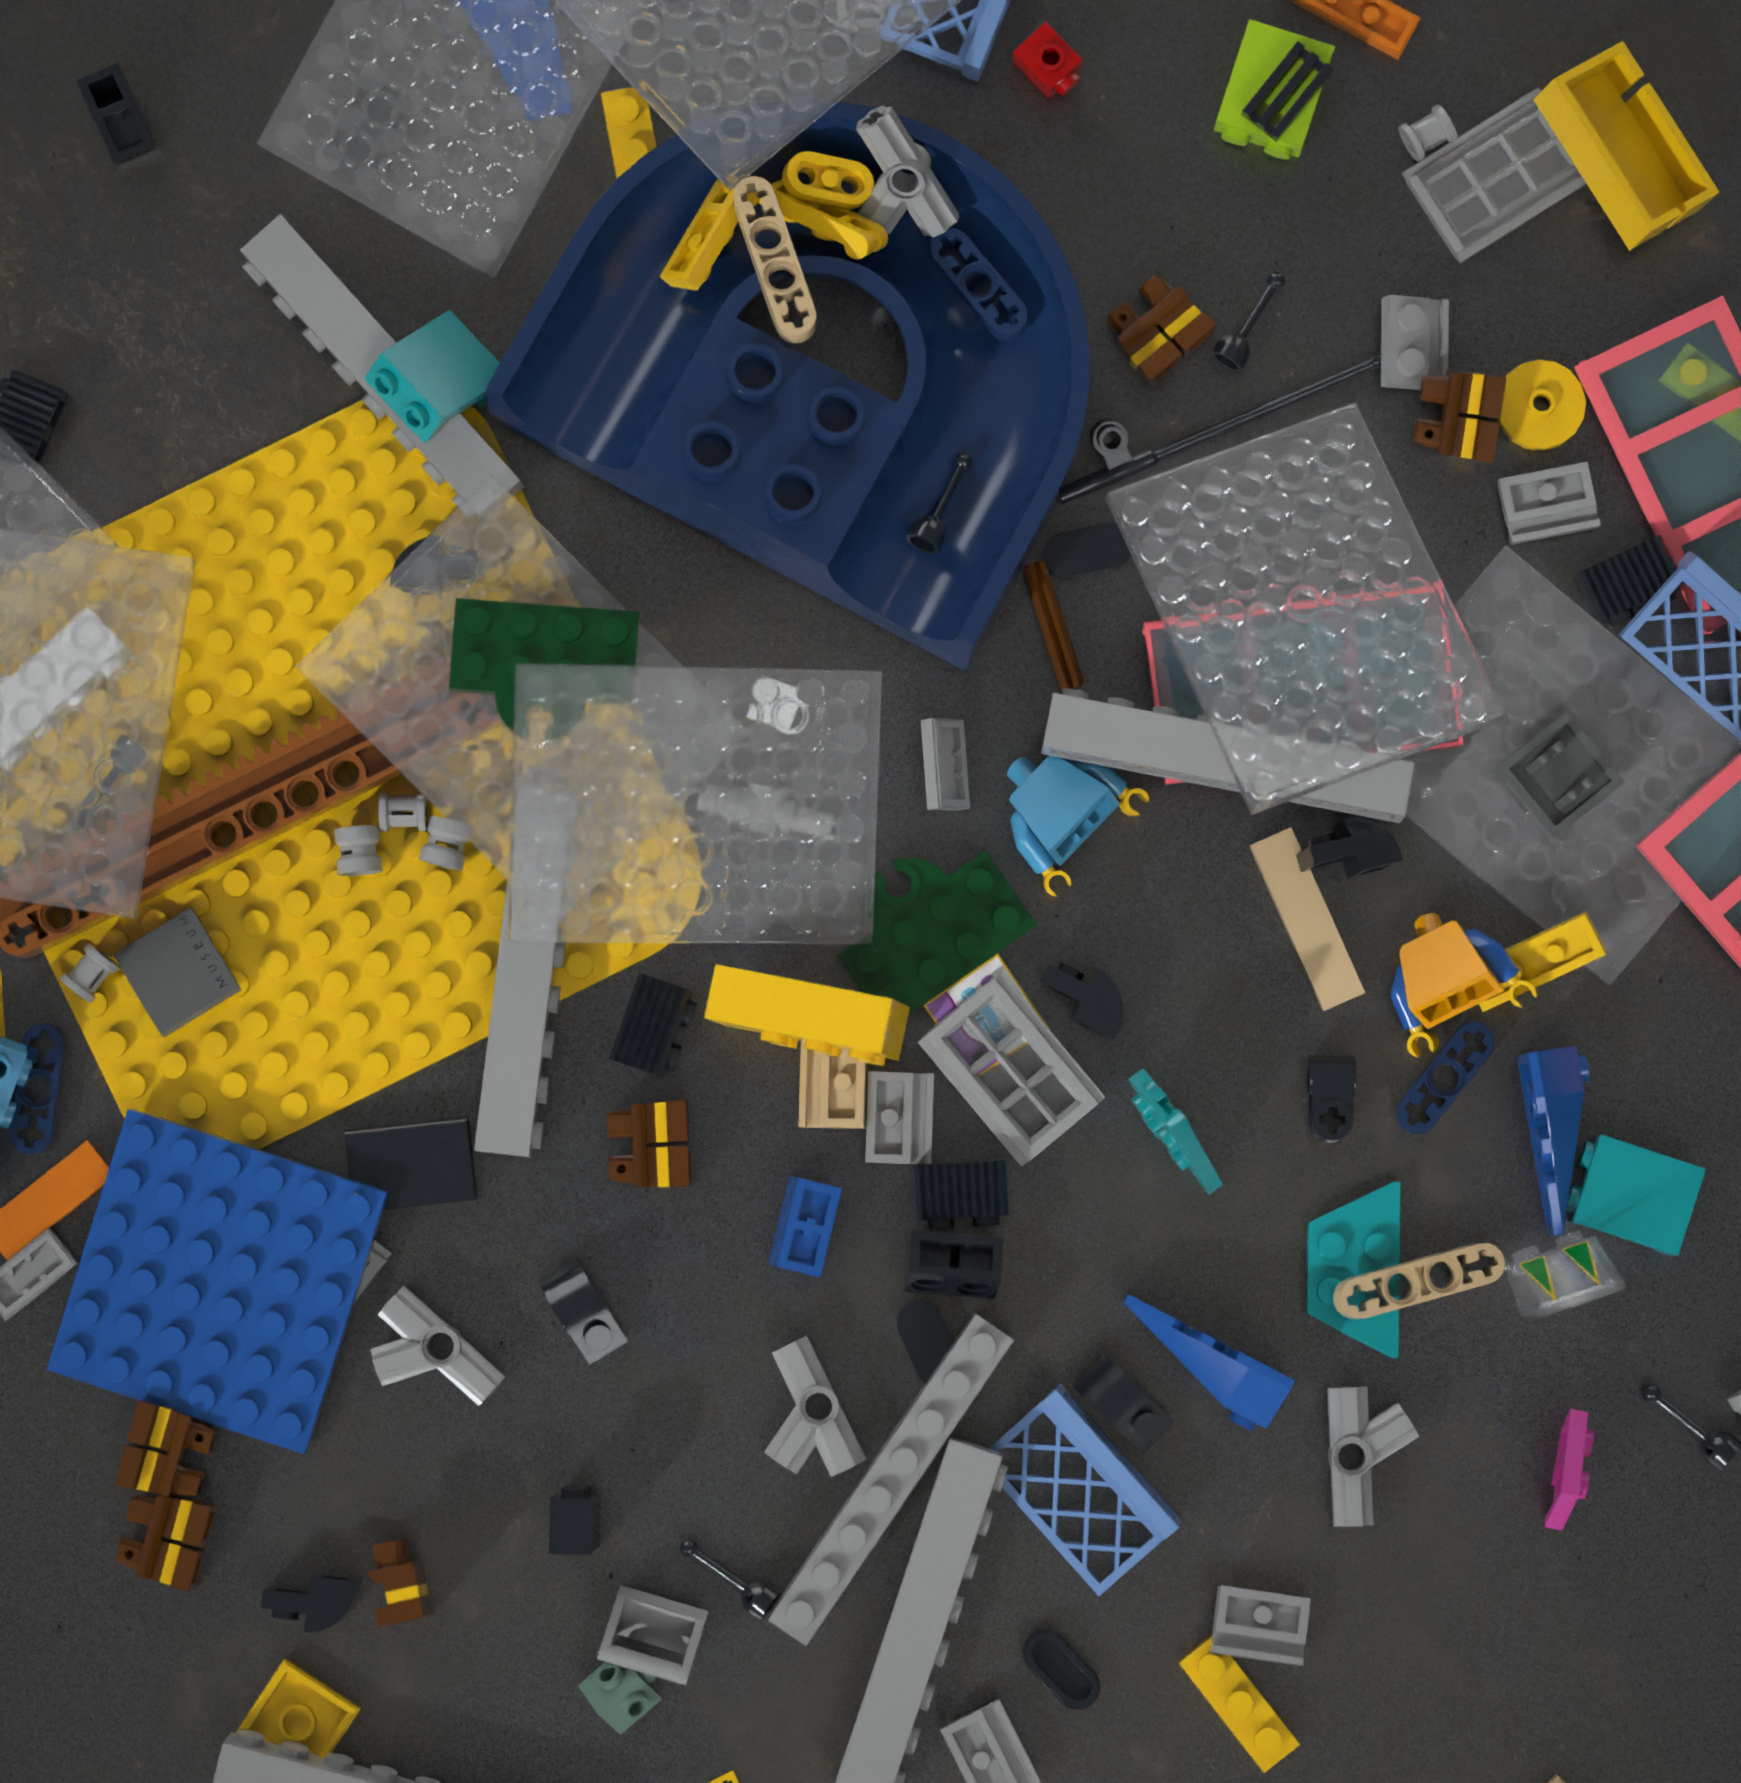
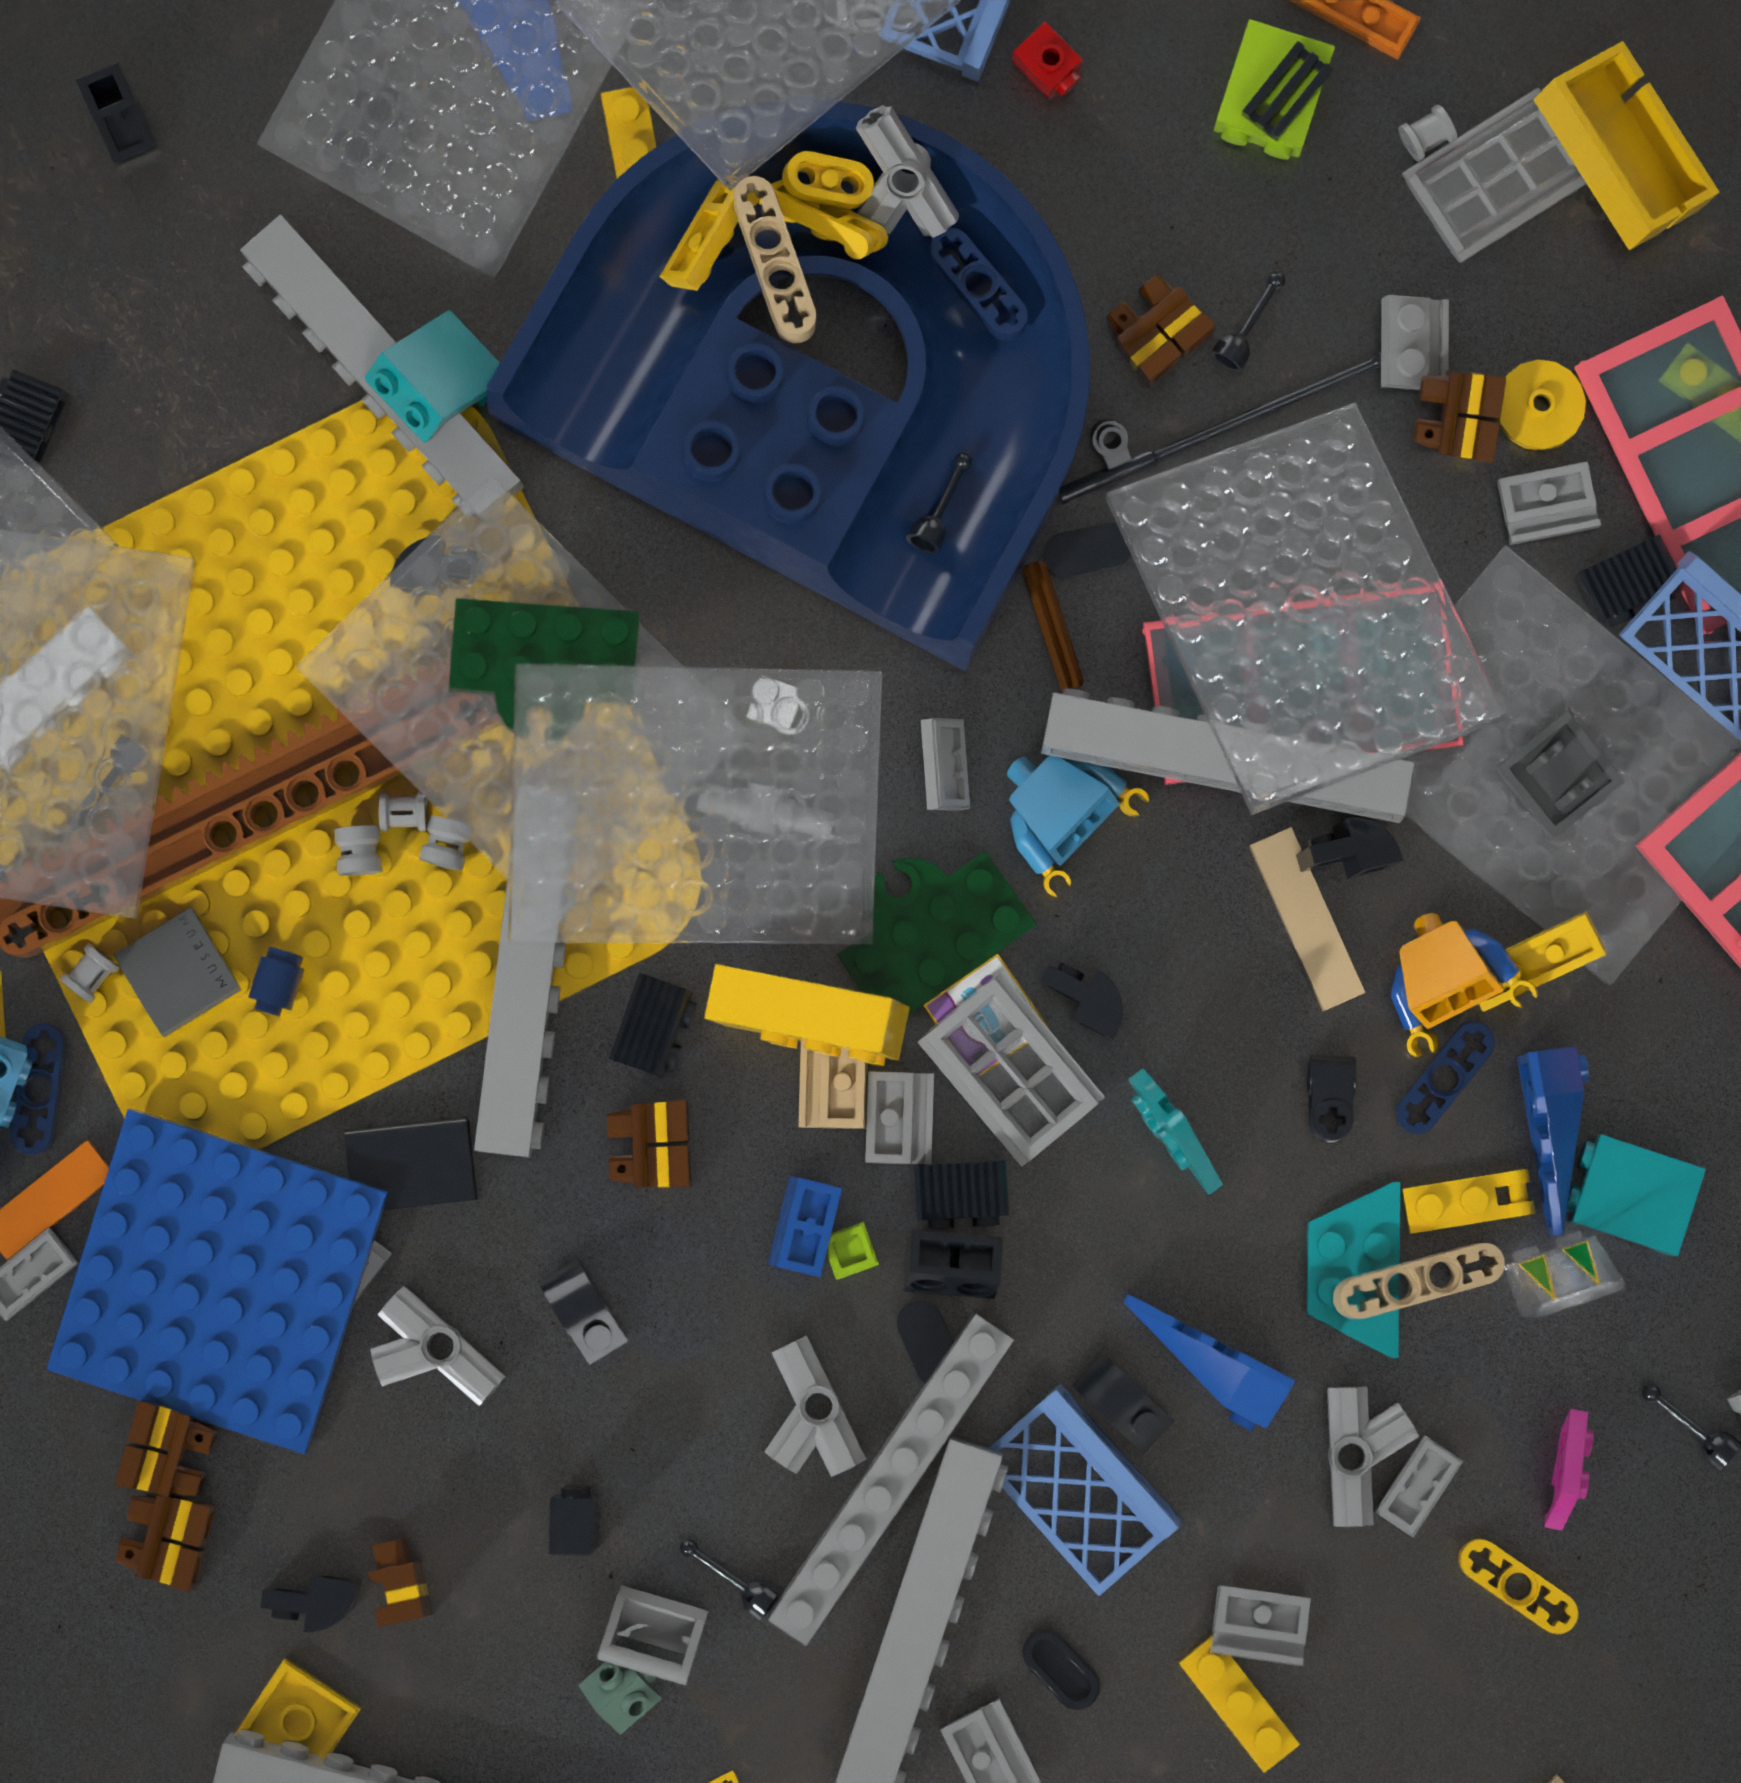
(276, 981): none -> dark blue brick
(851, 1251): none -> lime tile
(1418, 1486): none -> light grey plate
(1466, 1201): none -> yellow plate
(1539, 1615): none -> yellow beam

